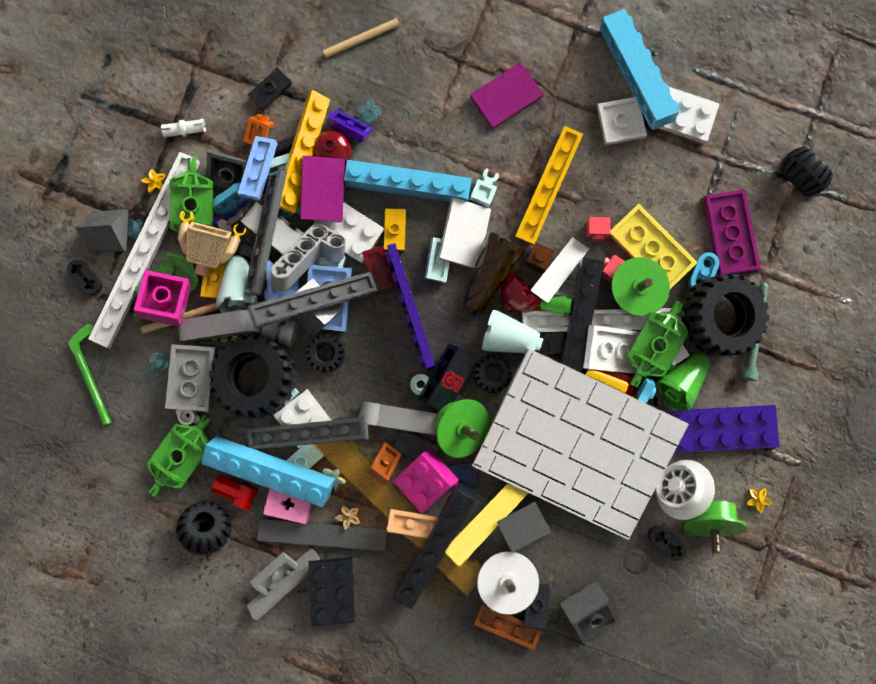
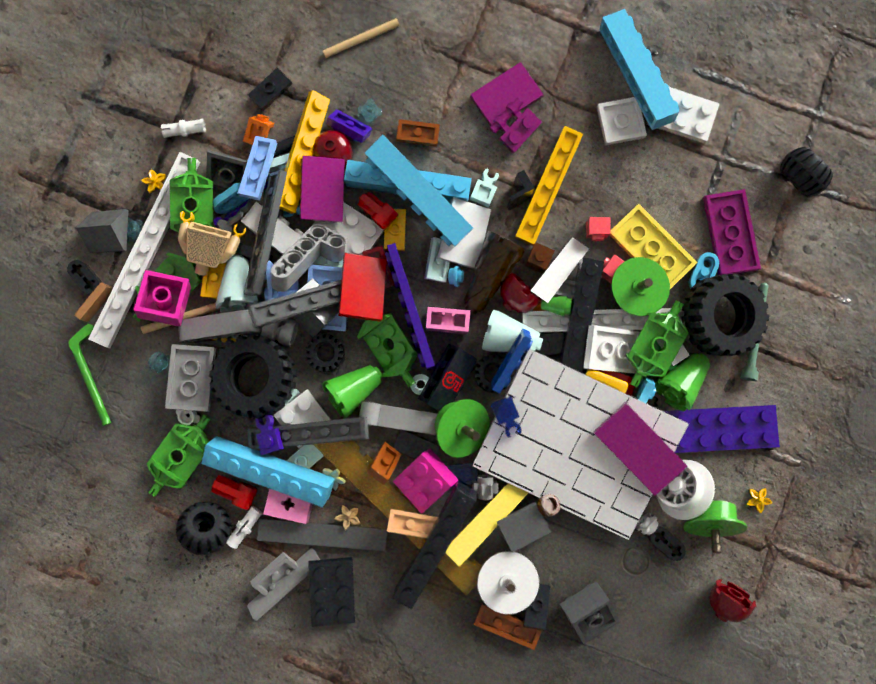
(94, 302): none -> medium nougat tile
(244, 527): none -> white pin
(269, 438): none -> dark purple plate
(352, 388): none -> bright green cone
(362, 287): none -> tile
(380, 212): none -> red piece
(395, 360): none -> bright green plate
(418, 133): none -> dark orange plate
(418, 190): none -> medium azure brick
(447, 320): none -> bright pink brick
(455, 276): none -> medium azure plate
(485, 487): none -> light grey gear
(506, 413): none -> clear blue plate
(512, 360): none -> blue plate
(520, 129): none -> magenta plate
(523, 188): none -> black panel
(548, 505): none -> tile
(640, 448): none -> magenta tile
(647, 524): none -> white plate
(730, 602): none -> dark red cylinder

